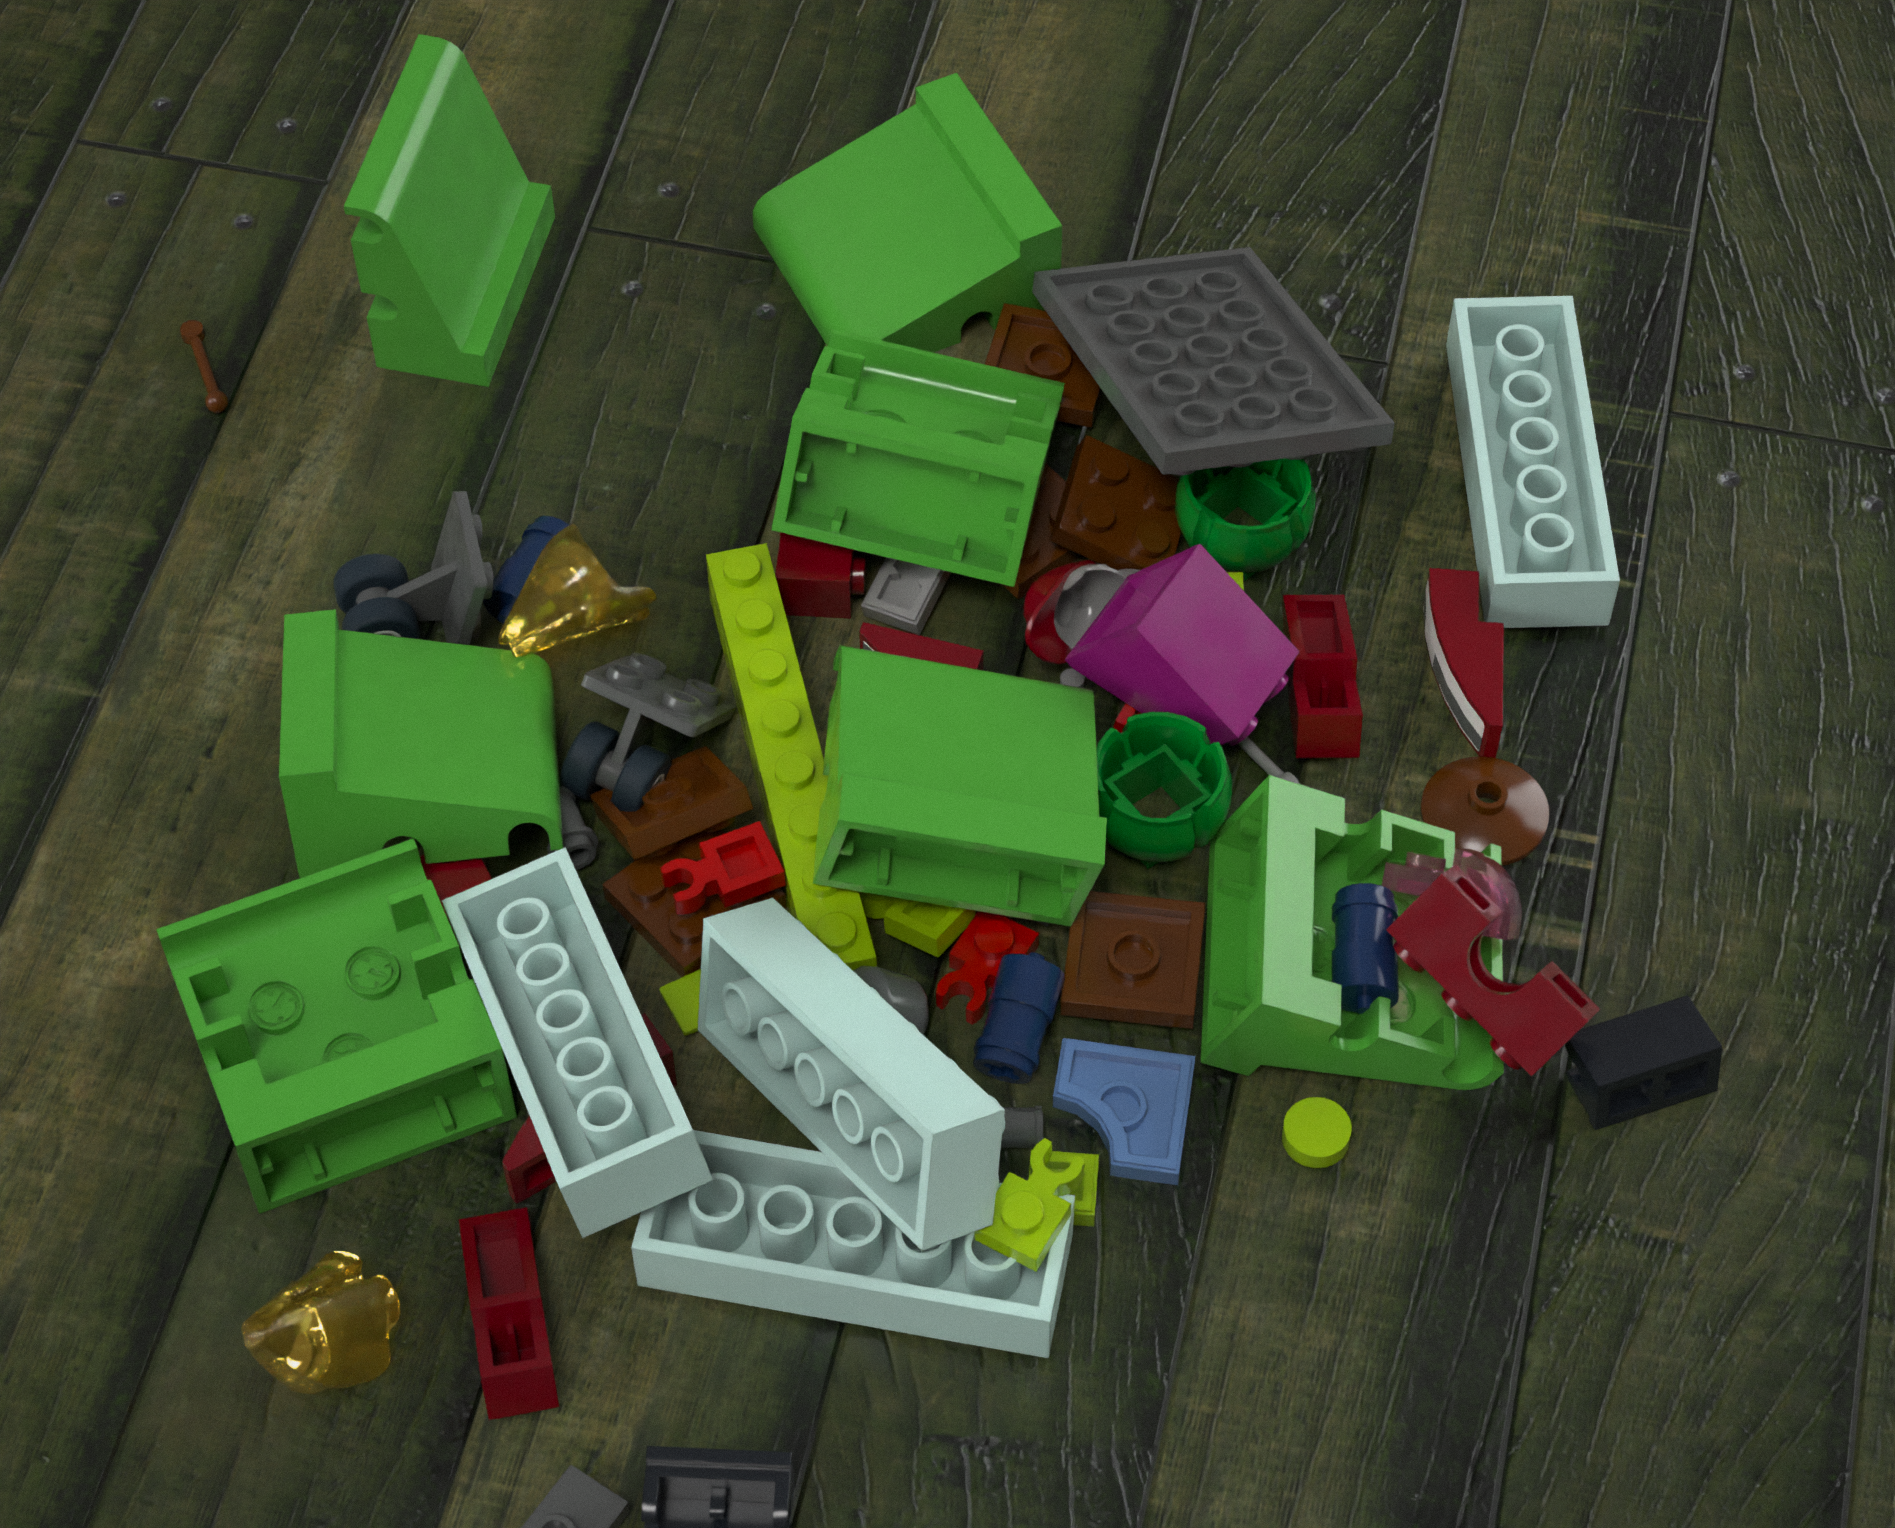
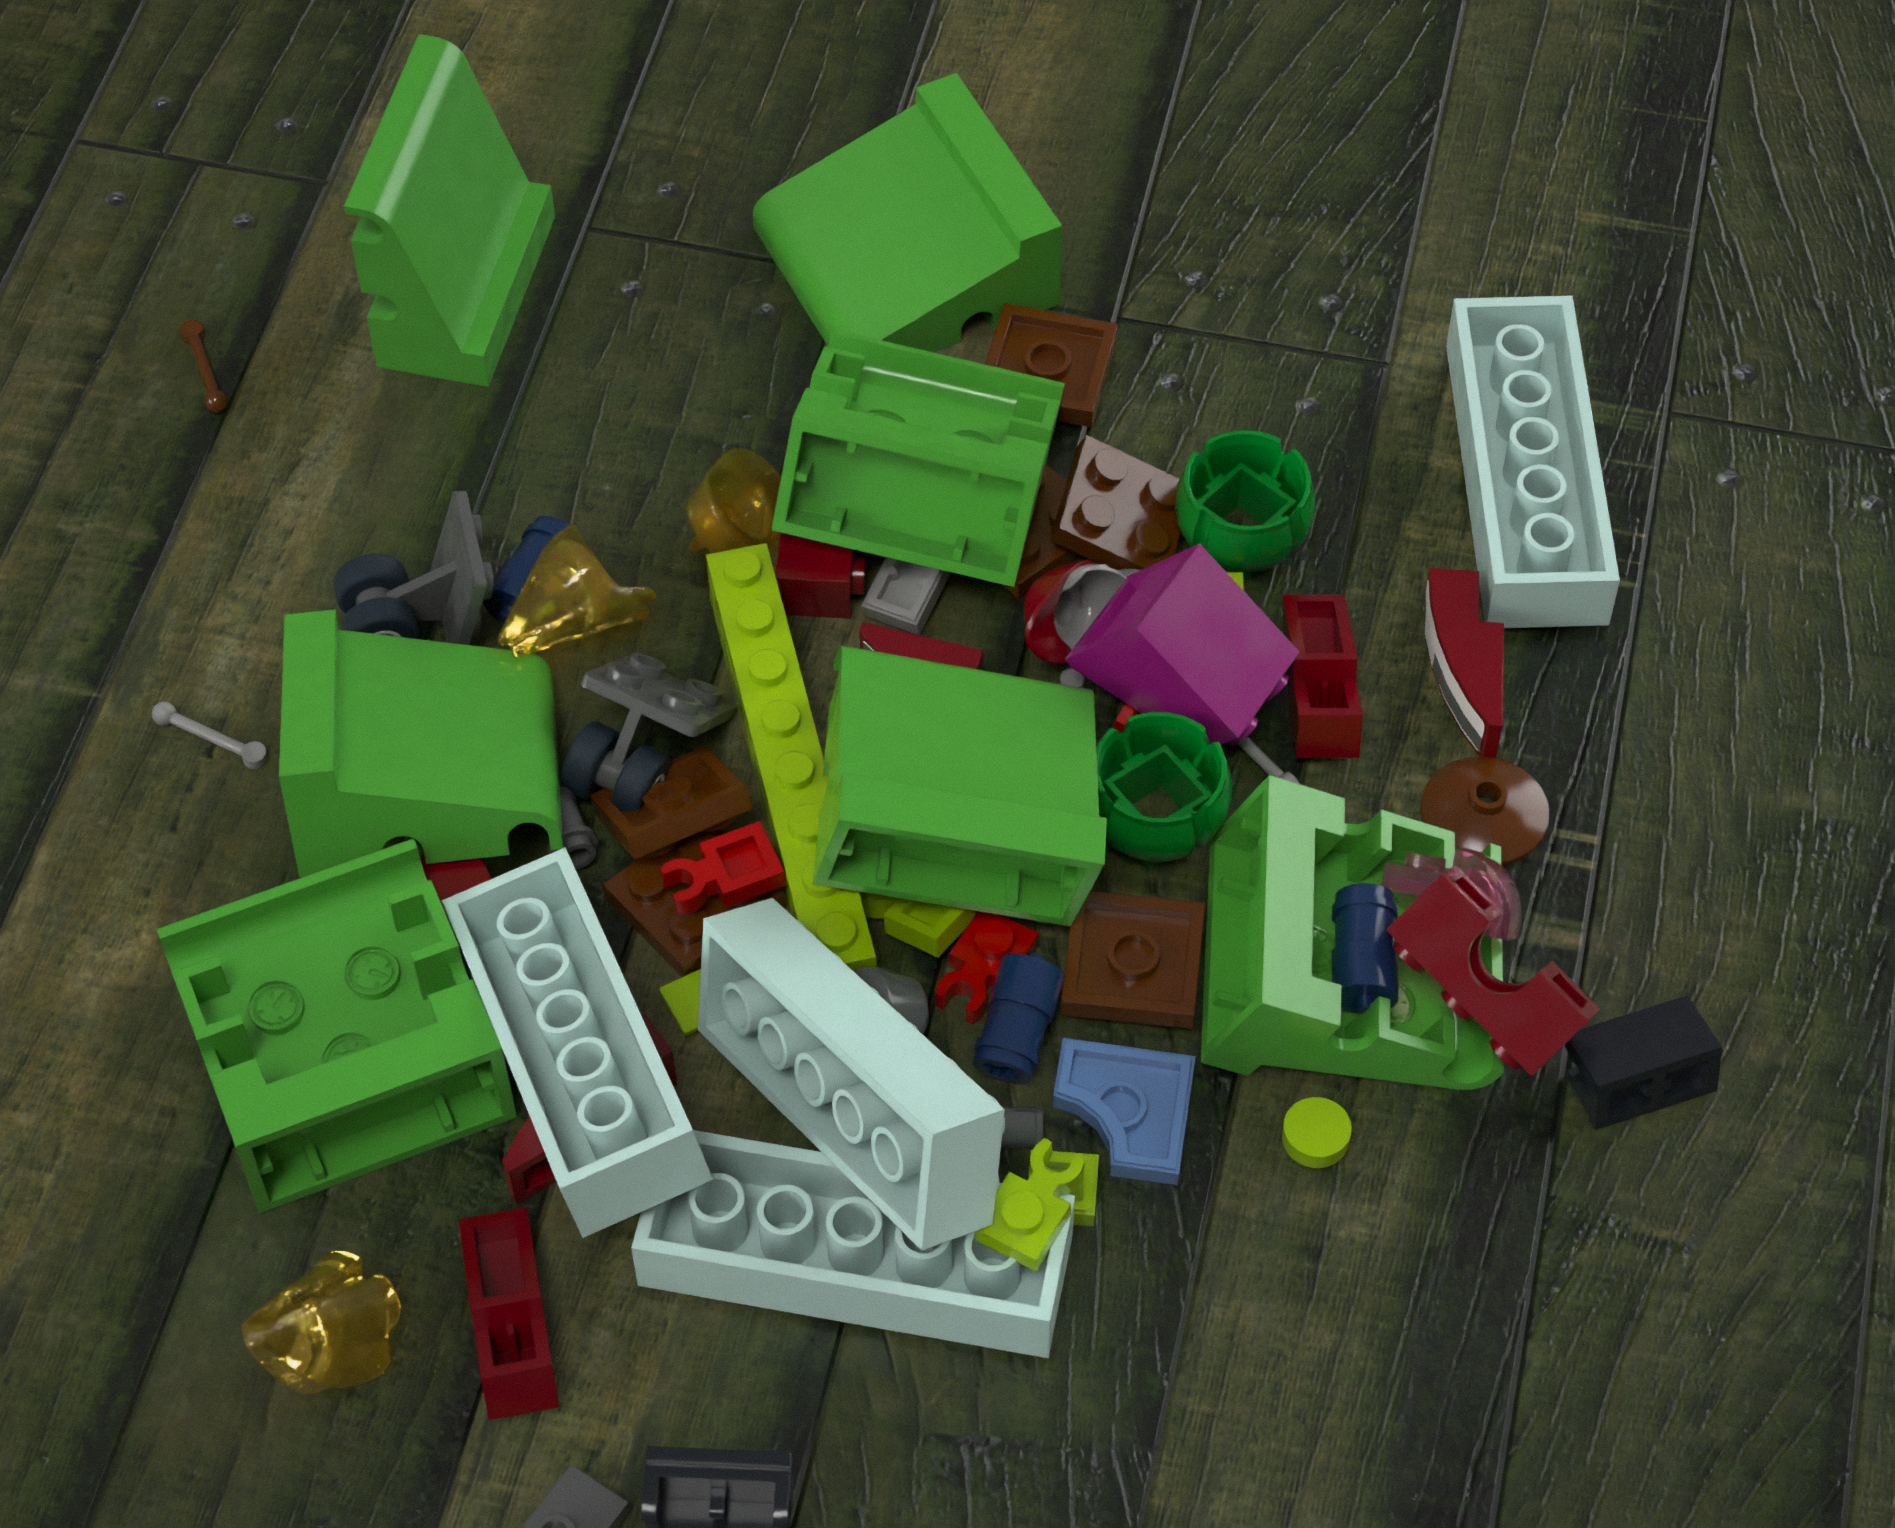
(253, 753): none -> light grey hinge
(734, 503): none -> clear yellow piece
(1211, 360): dark grey plate -> none

